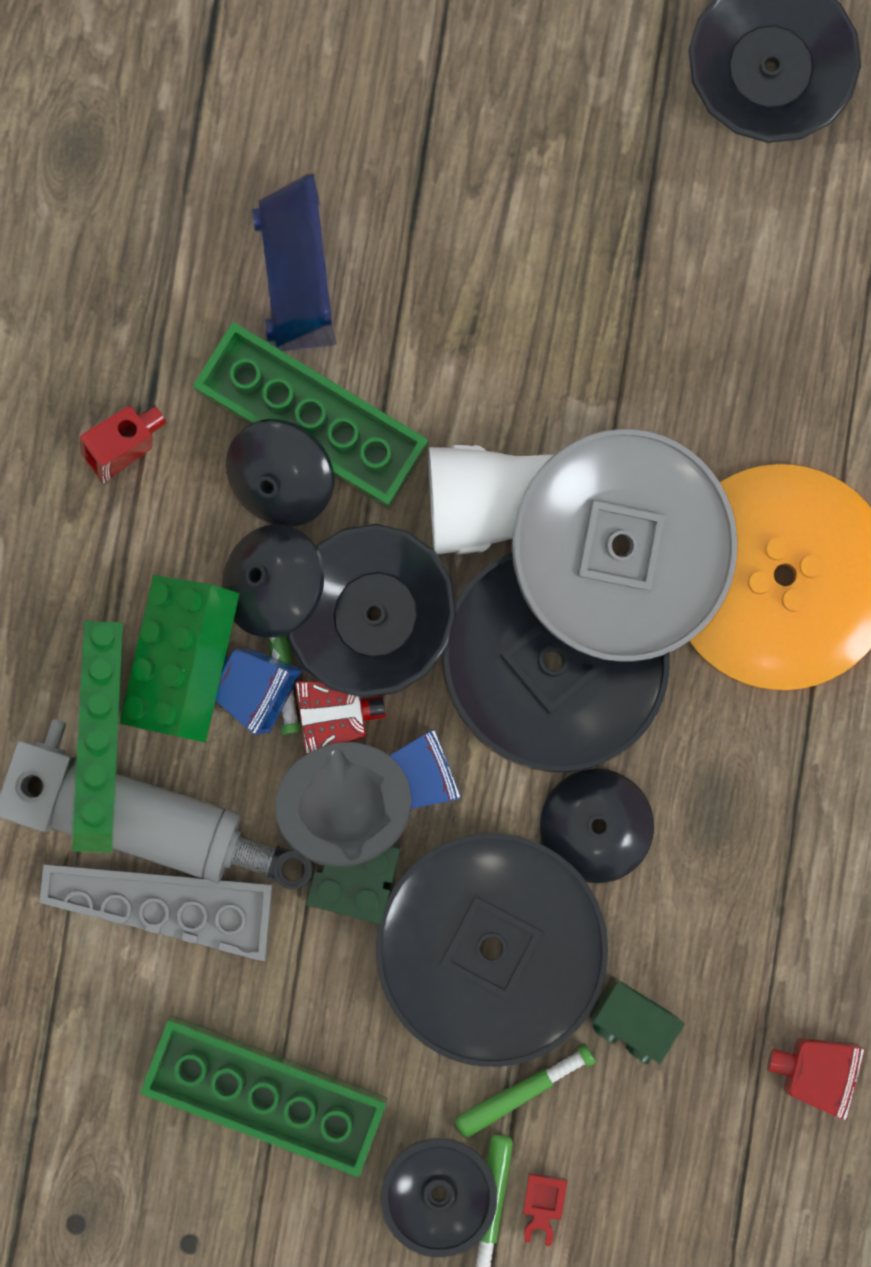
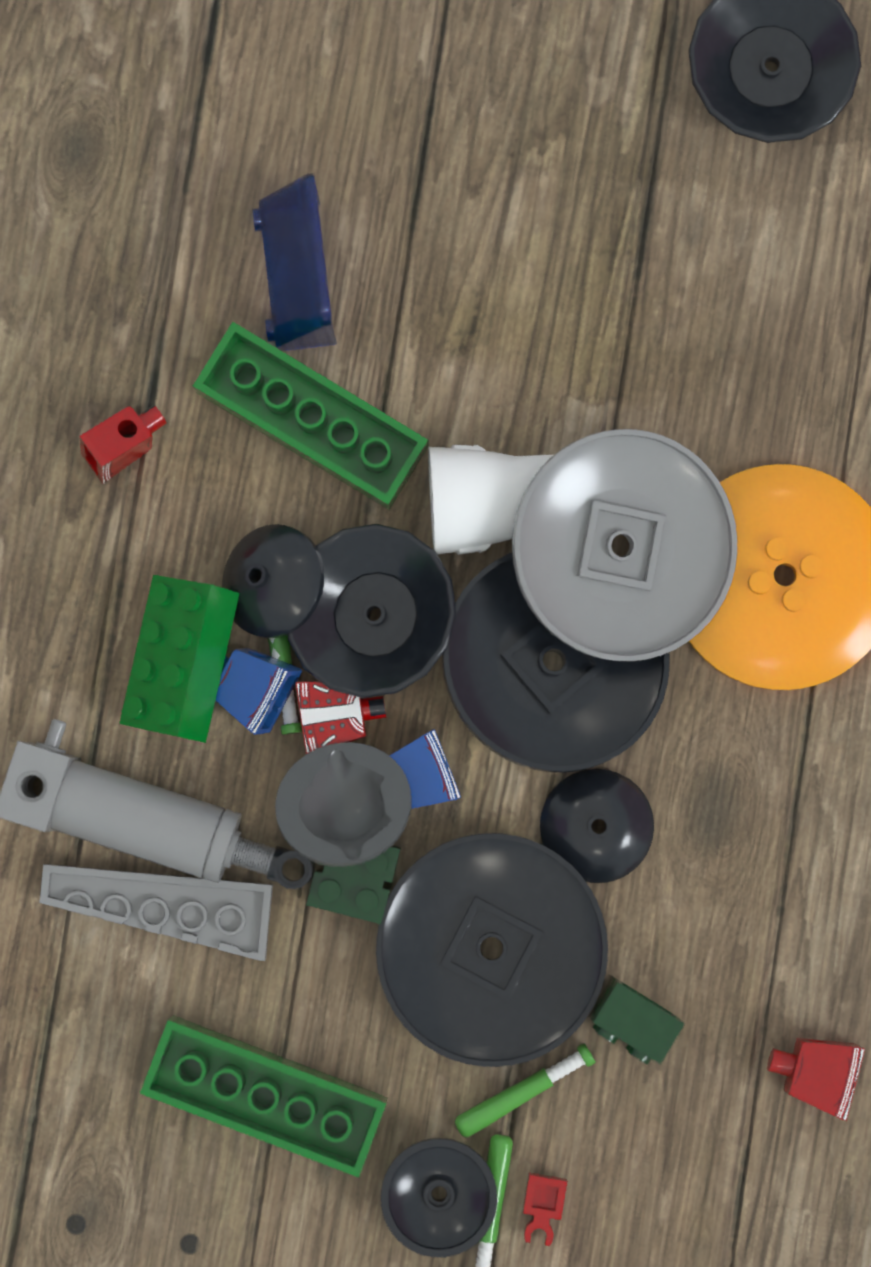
(97, 737): green brick -> none
(290, 461): black dish -> none

